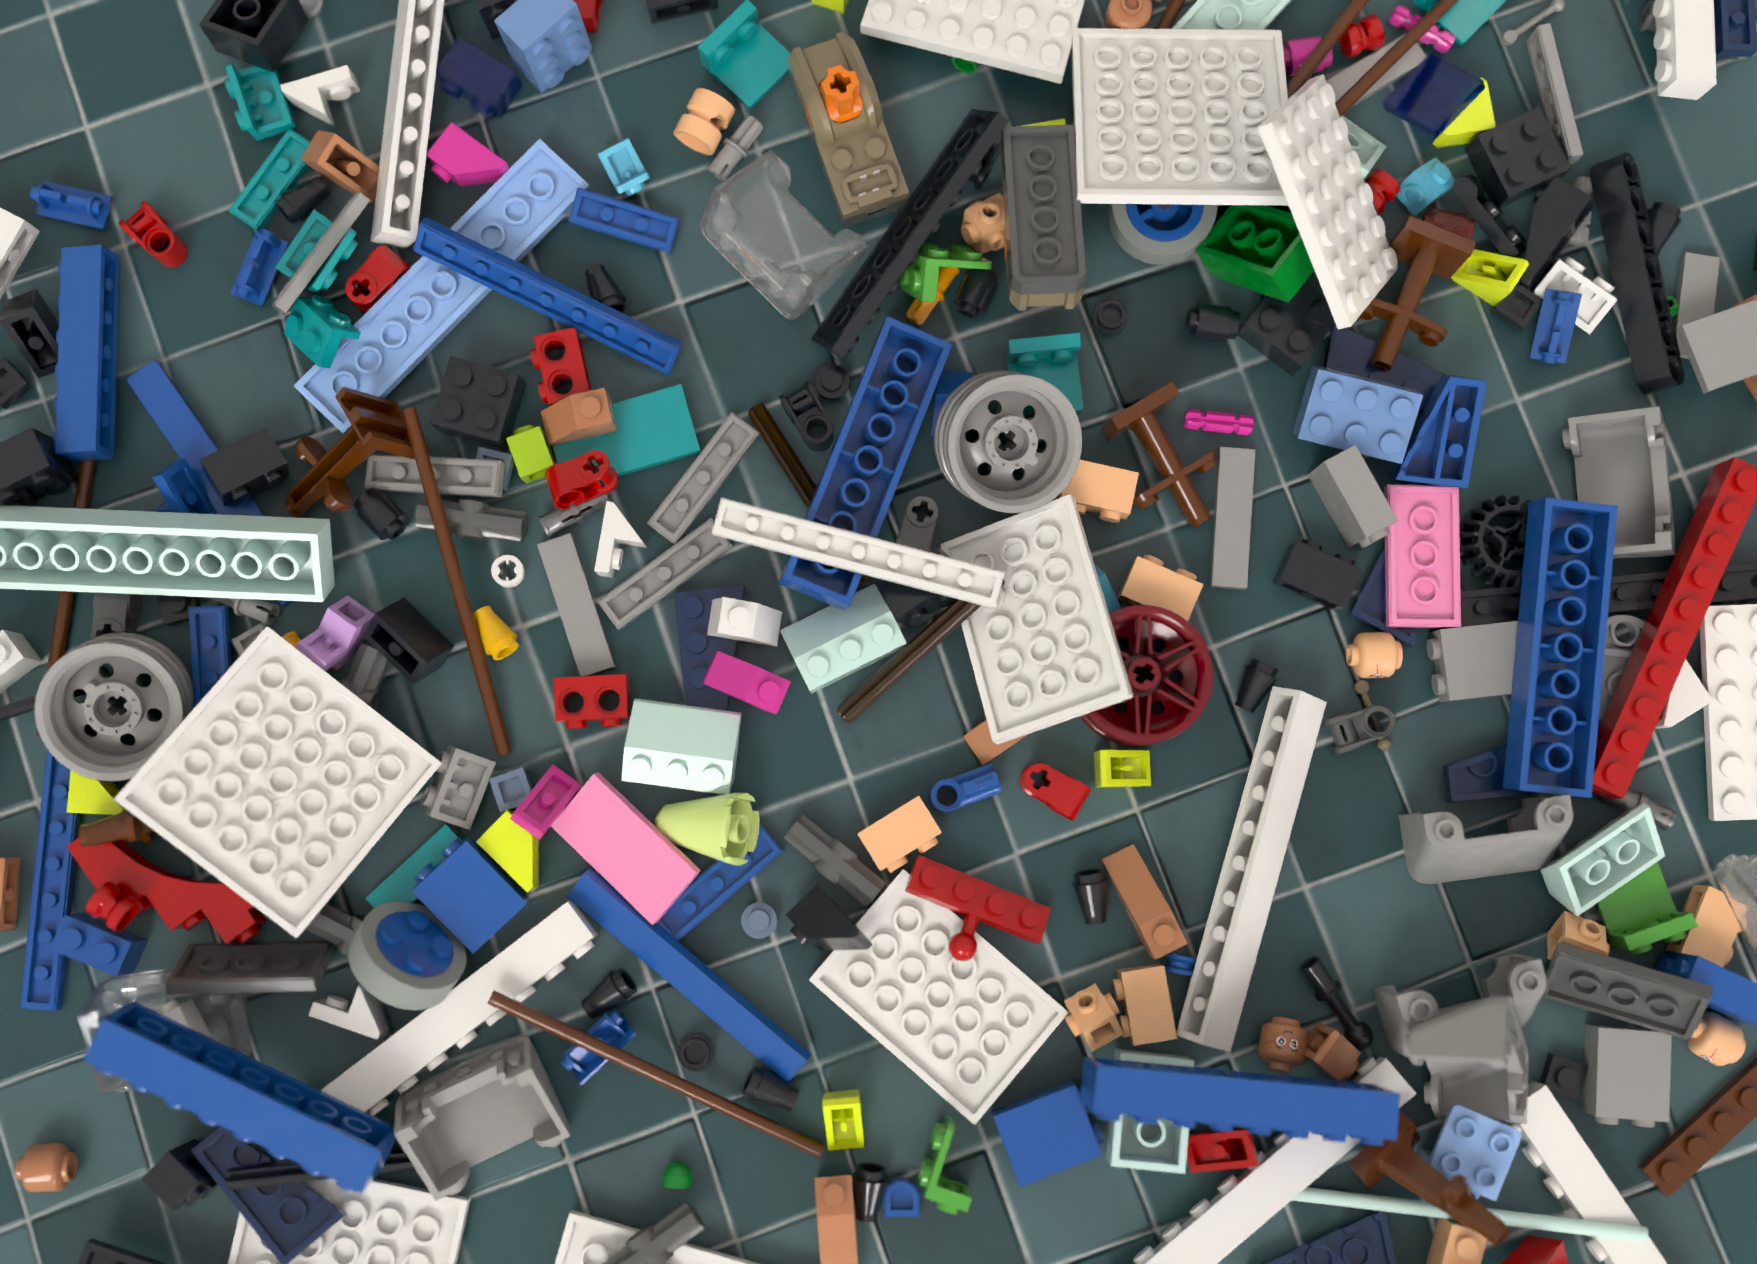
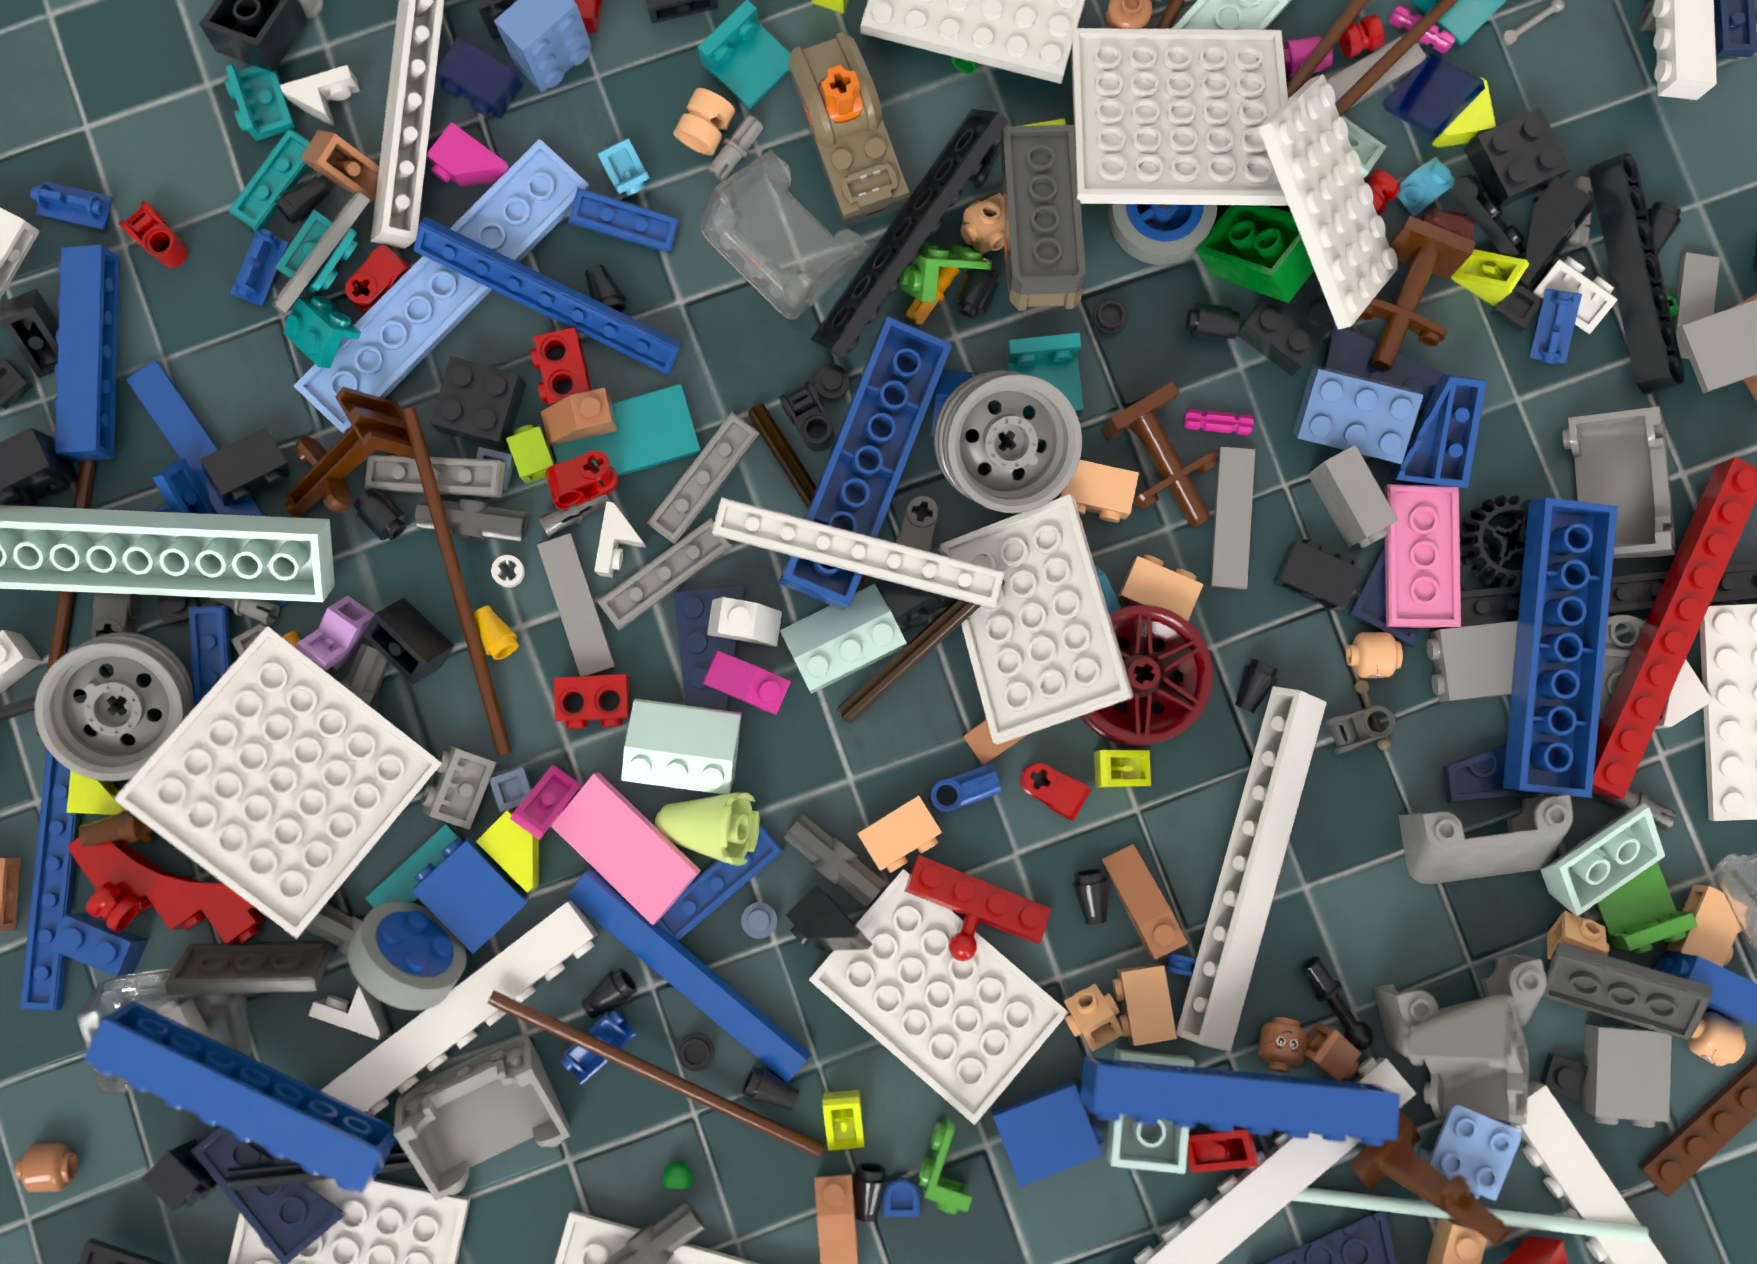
(1554, 91): light grey tile -> none

